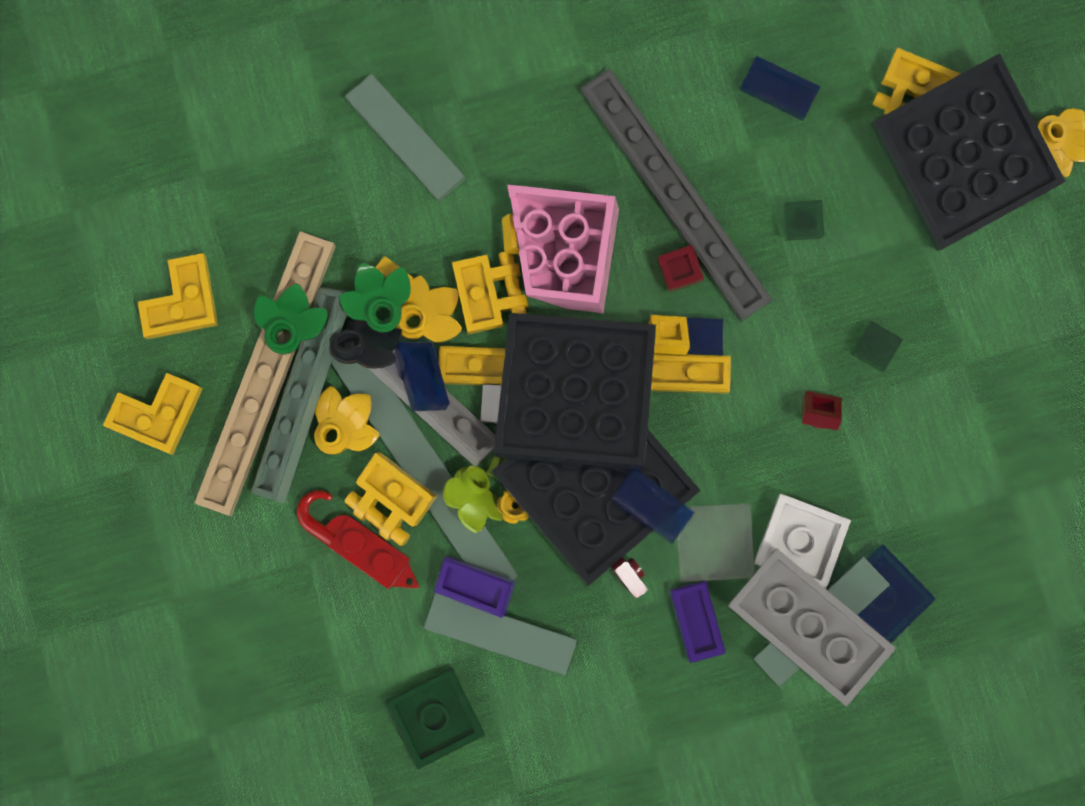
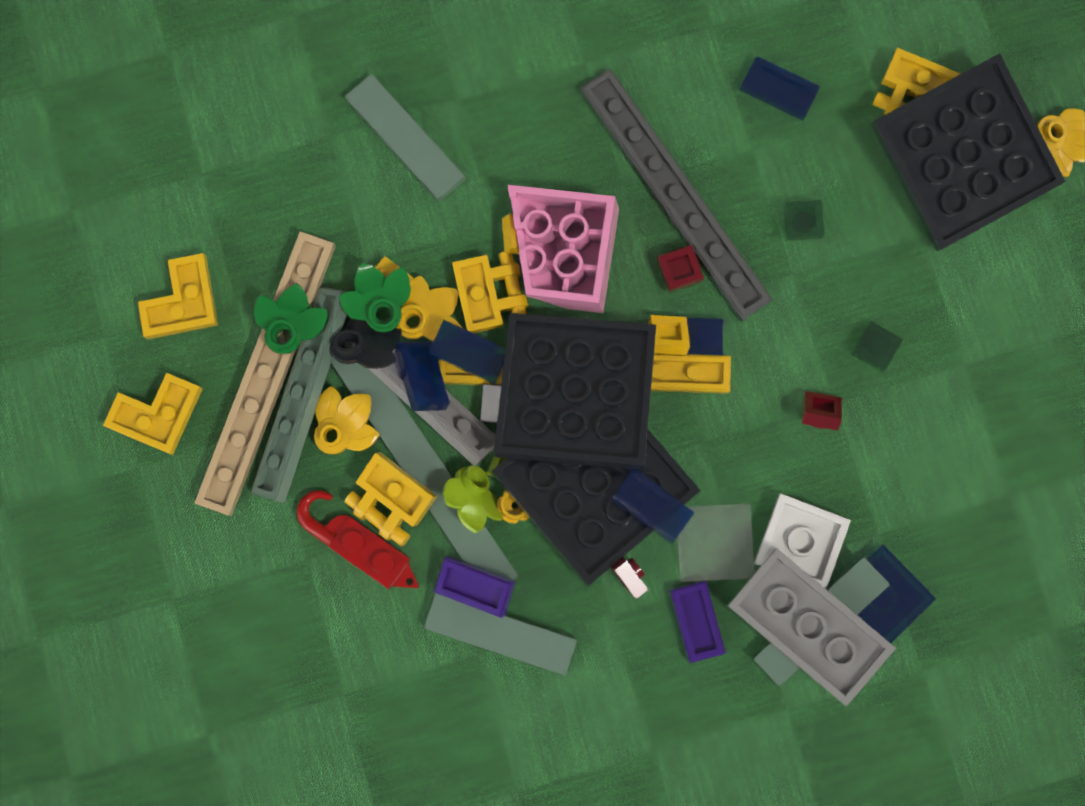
(435, 718): dark green tile -> none
(468, 352): none -> clear blue tile

